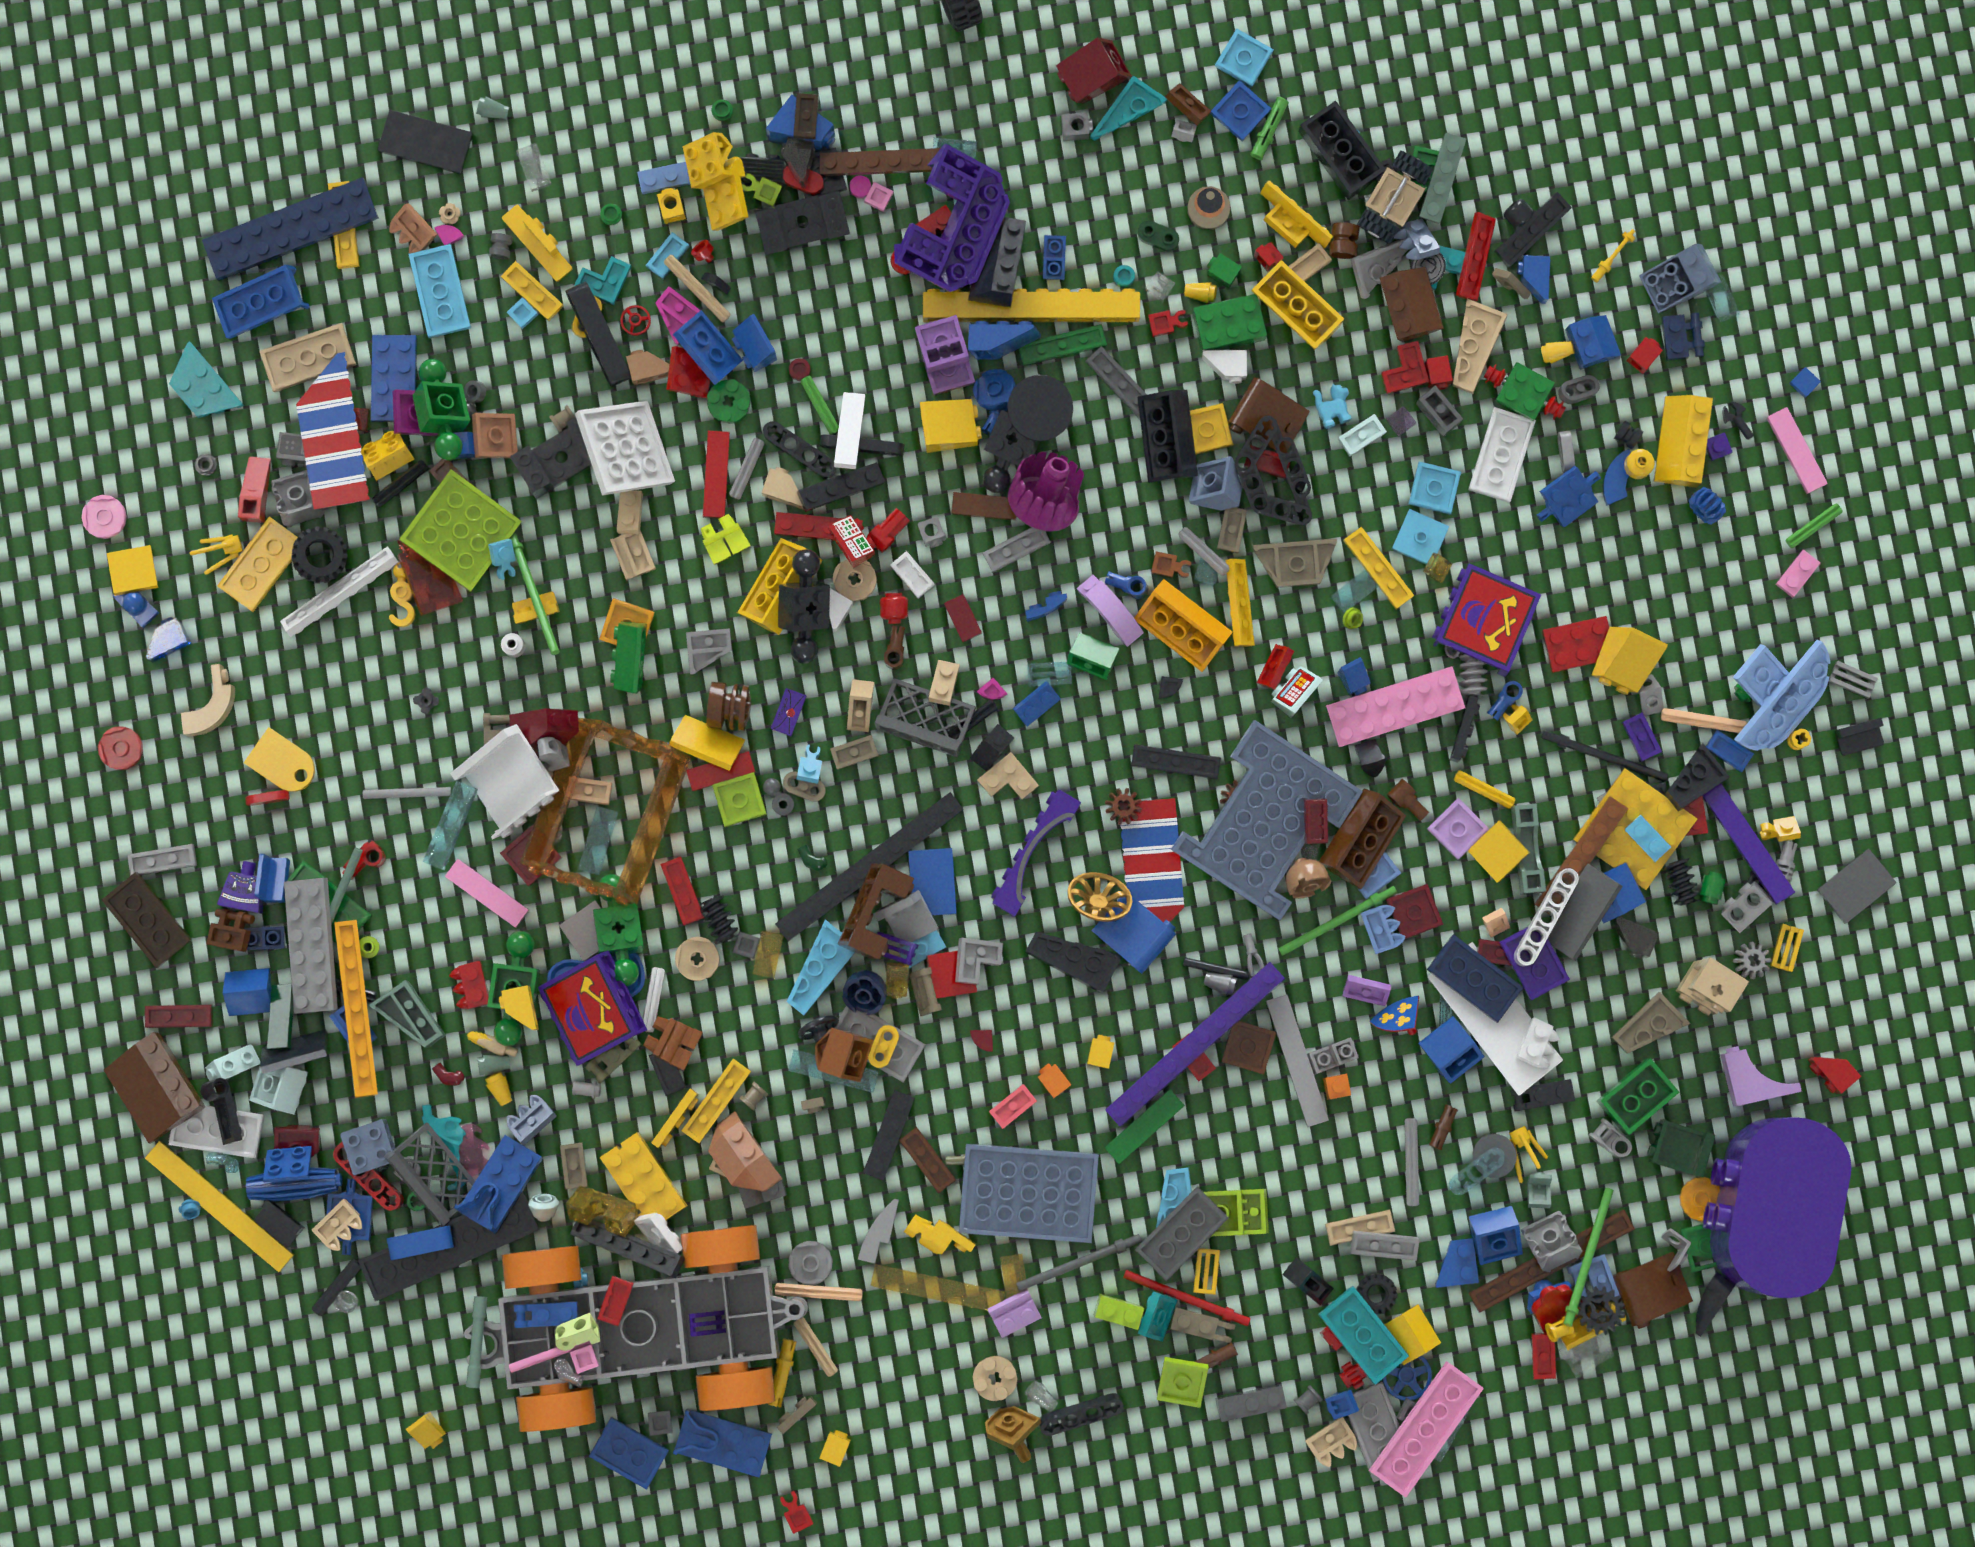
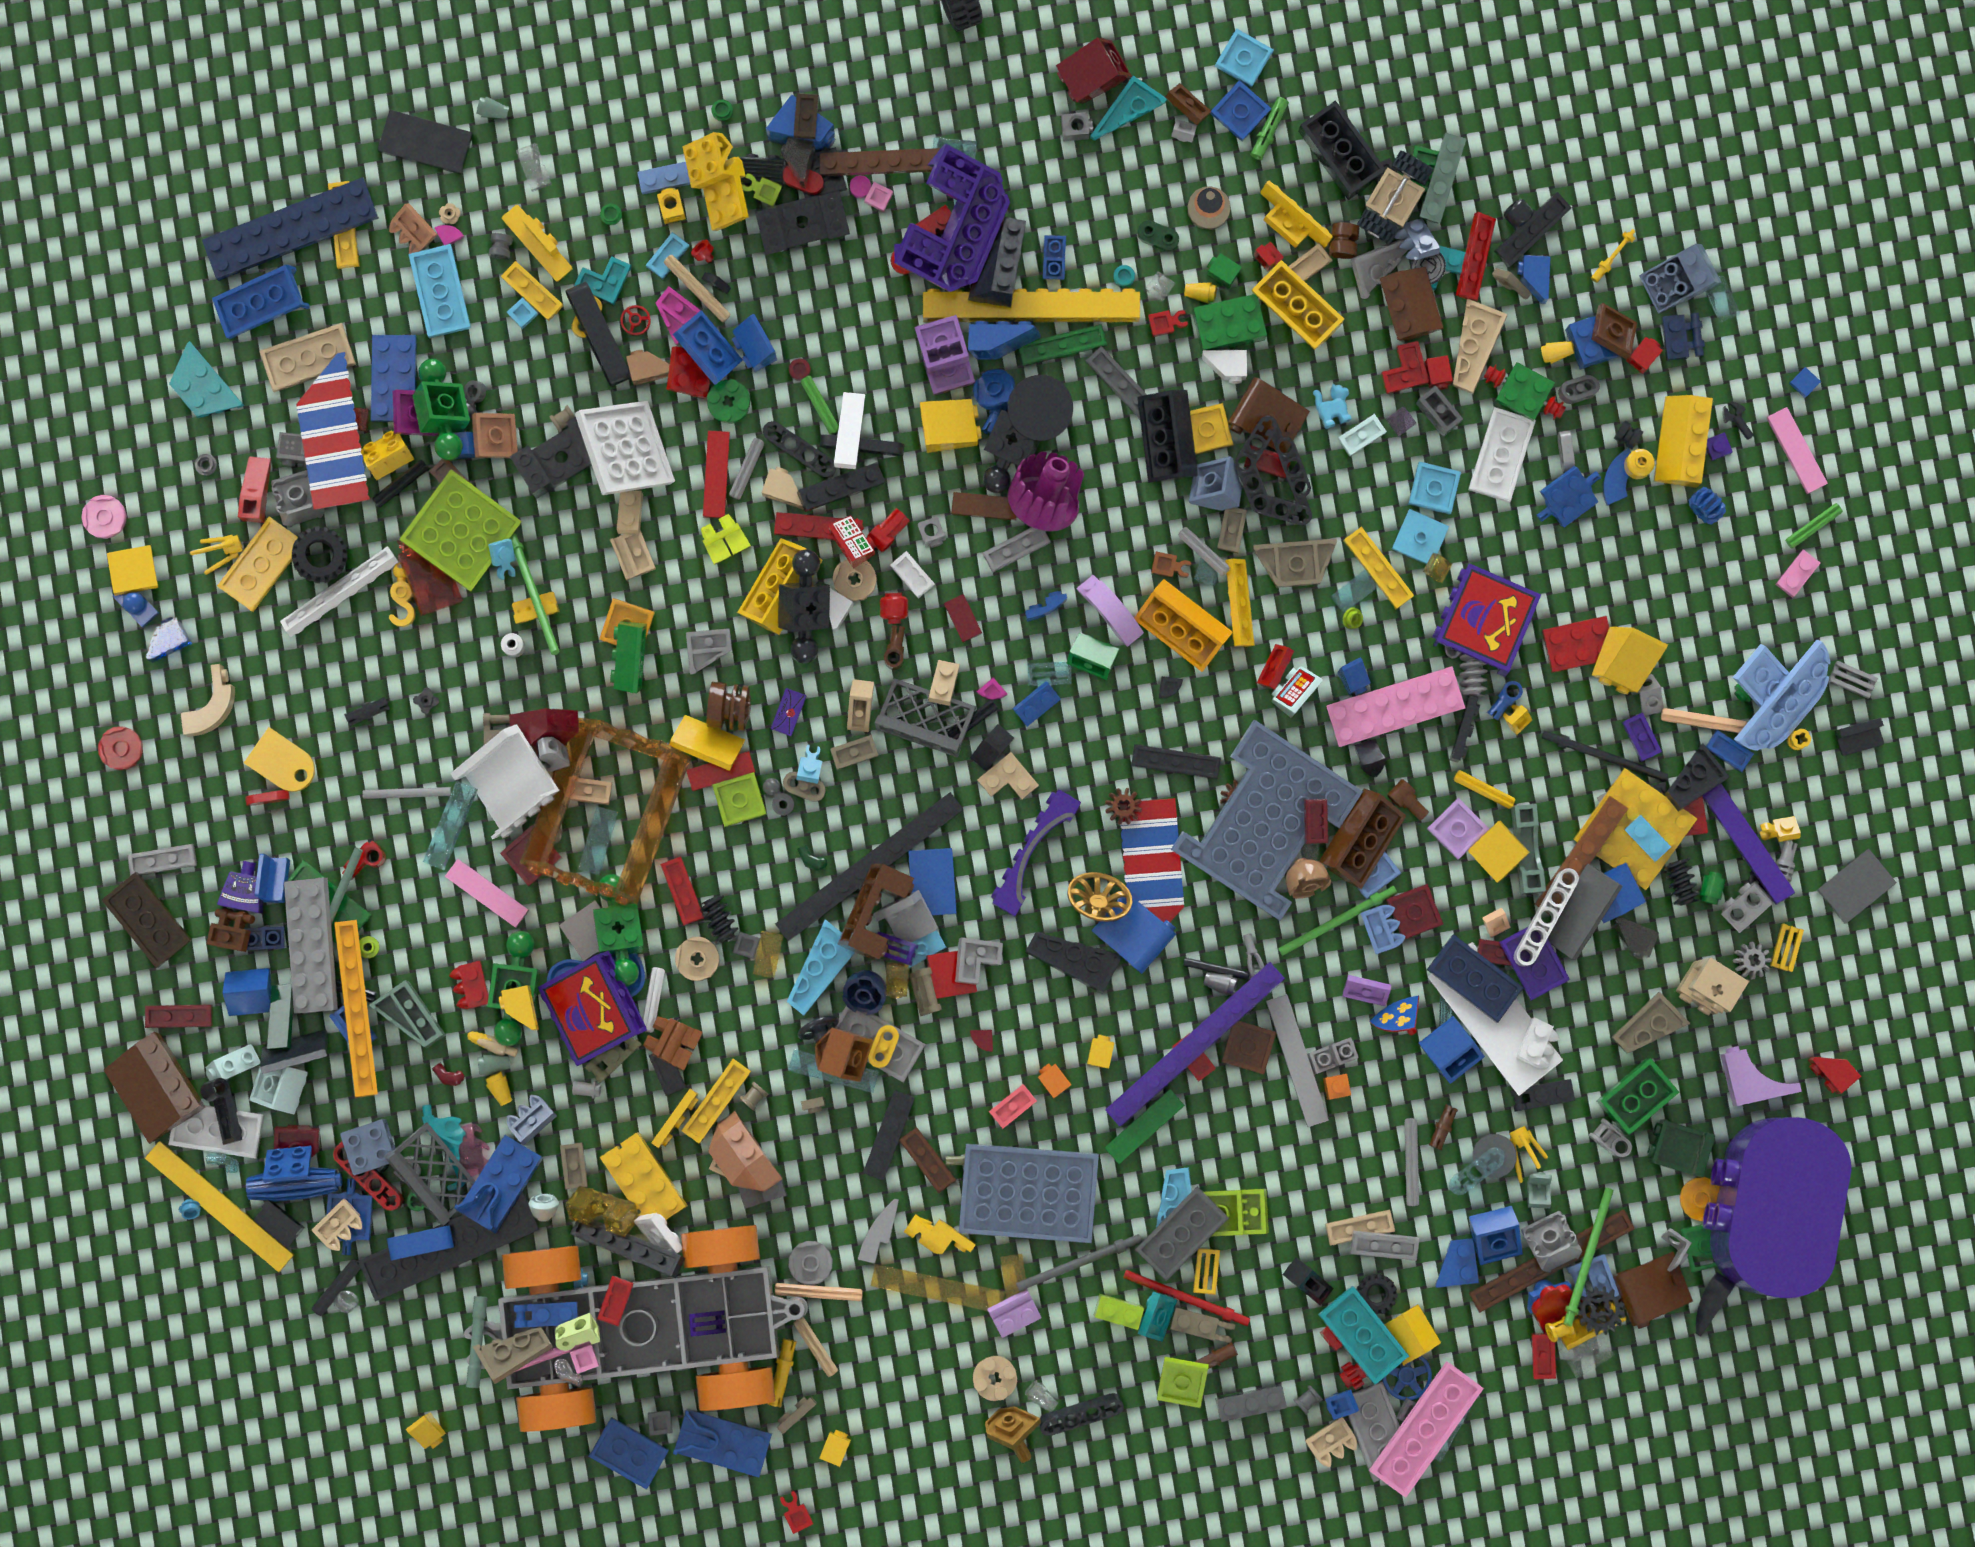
(367, 711): none -> black pin
(508, 1355): none -> dark tan wing
(1127, 584): blue pin -> none
(1614, 331): none -> reddish brown plate

